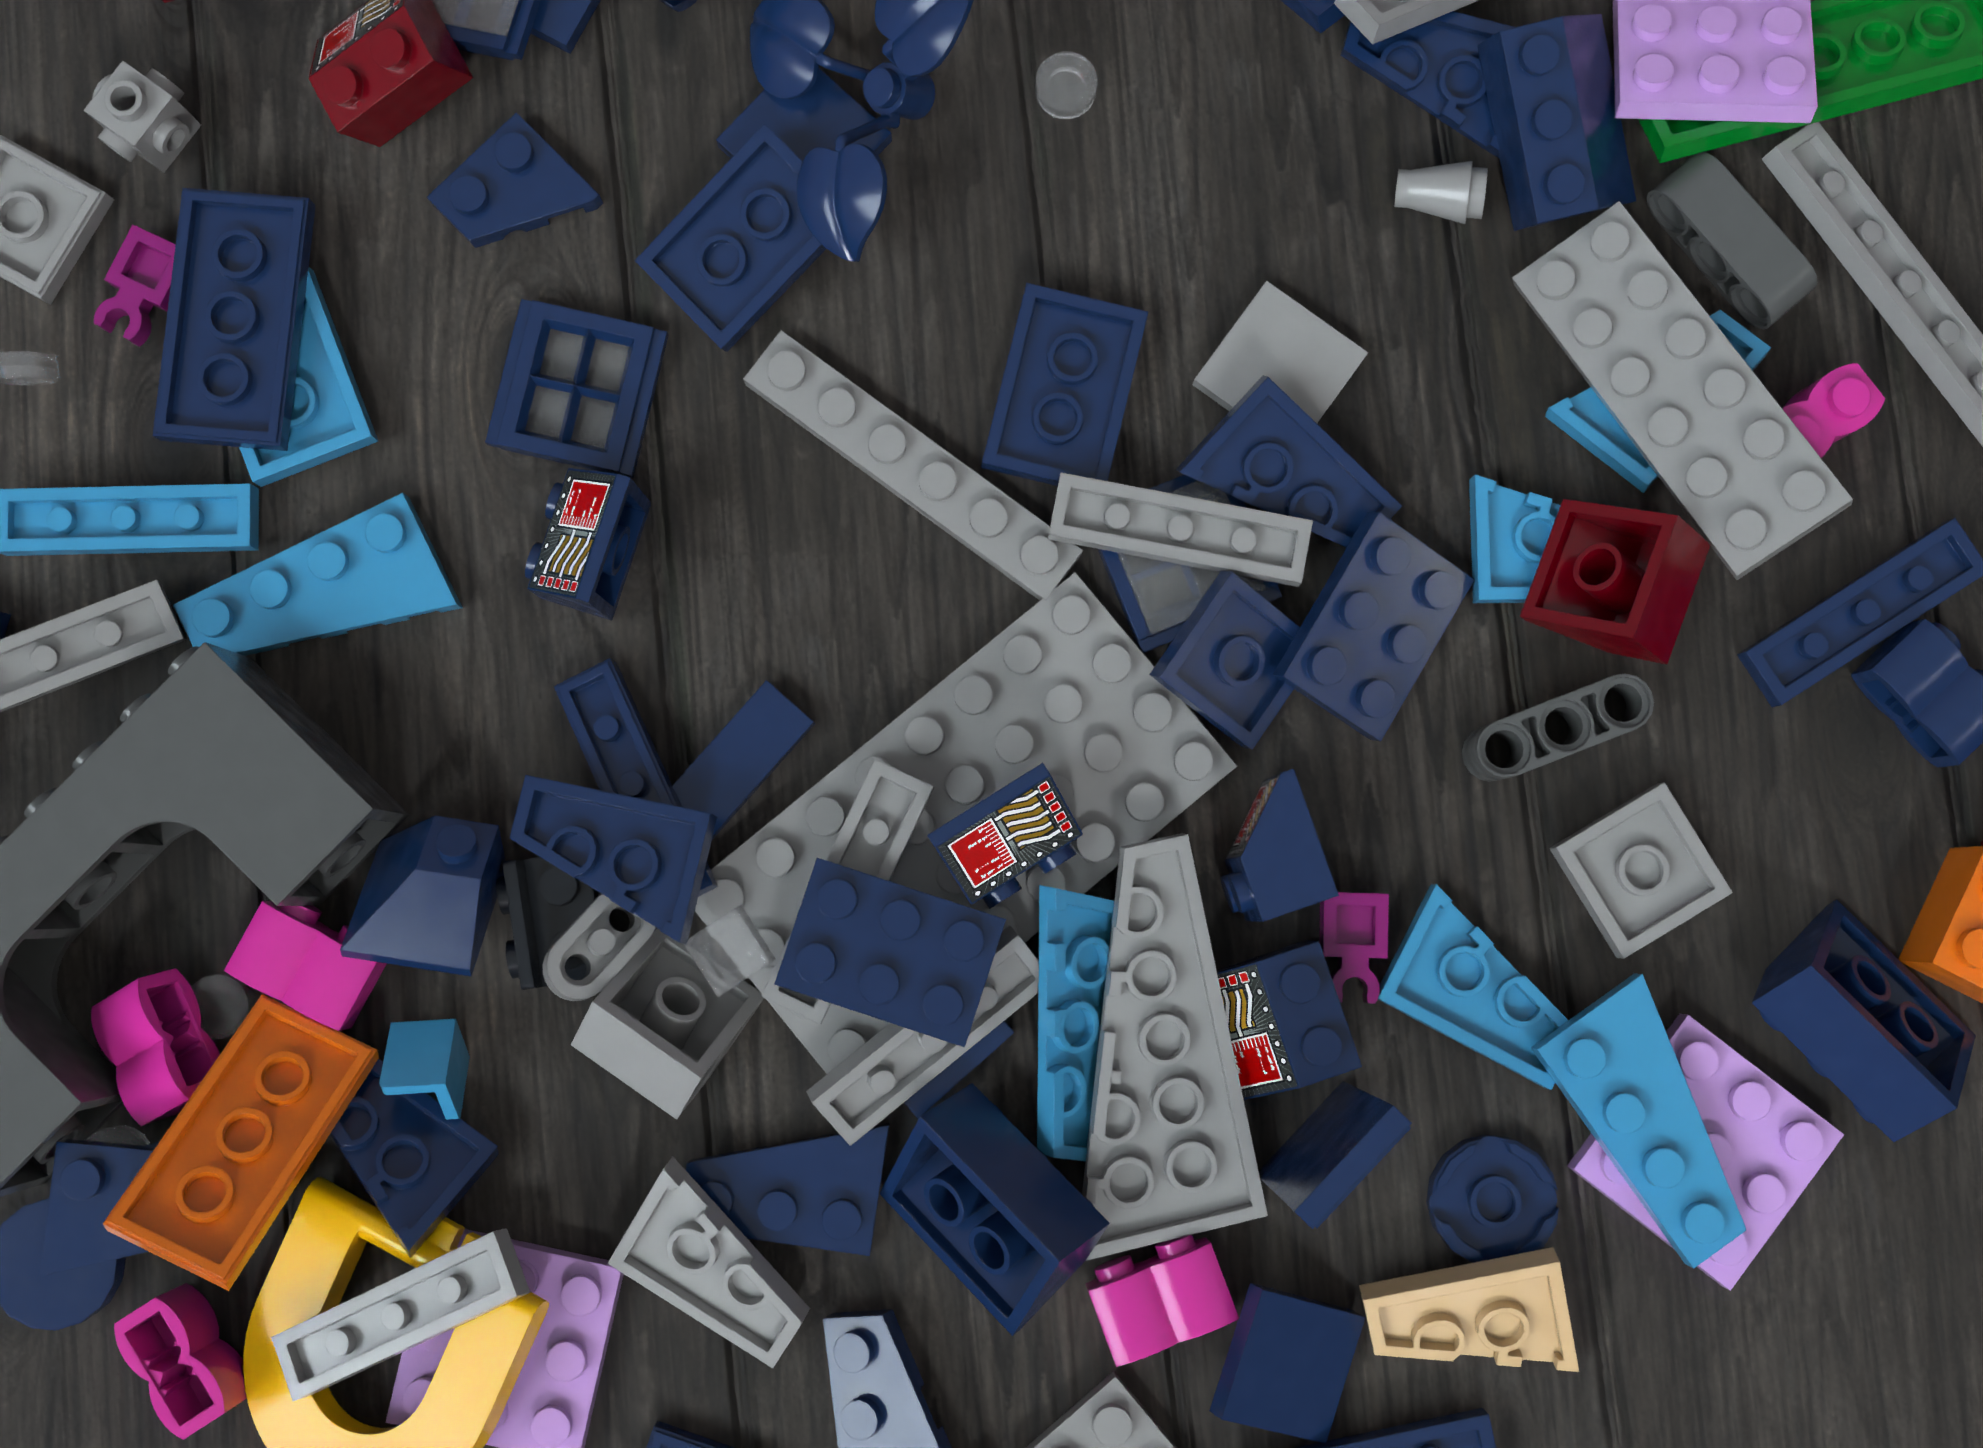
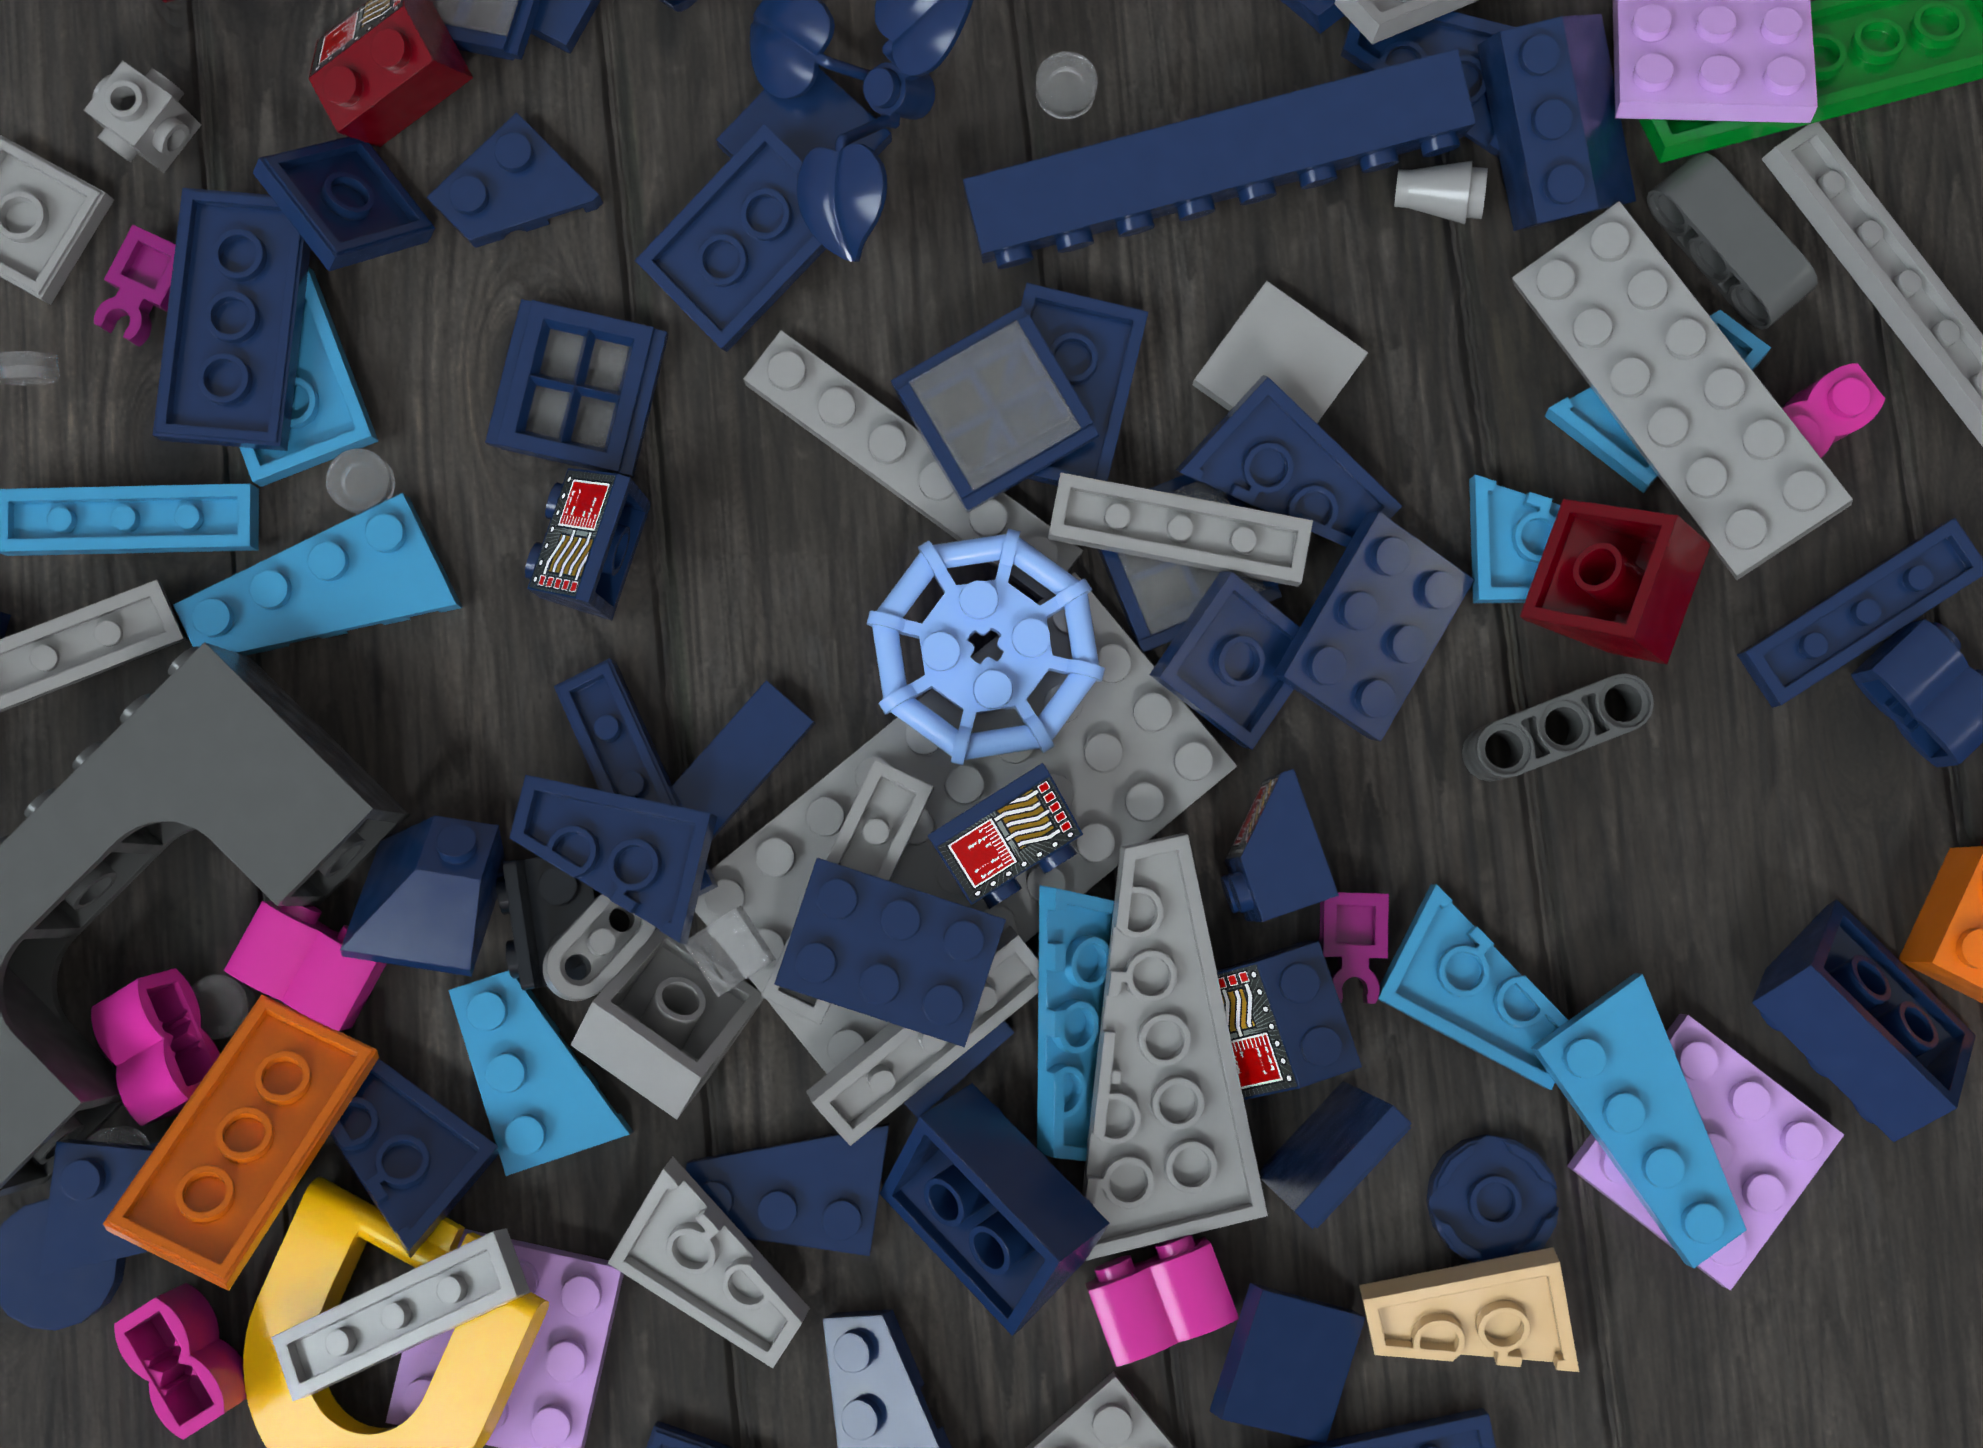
(343, 201): none -> dark blue tile
(359, 480): none -> clear tile
(427, 1059): dark azure panel -> none
(529, 1078): none -> dark azure wing
(993, 683): none -> light blue plate
(995, 408): none -> clear piece
(1220, 158): none -> dark blue brick
(1640, 870): light grey plate -> none

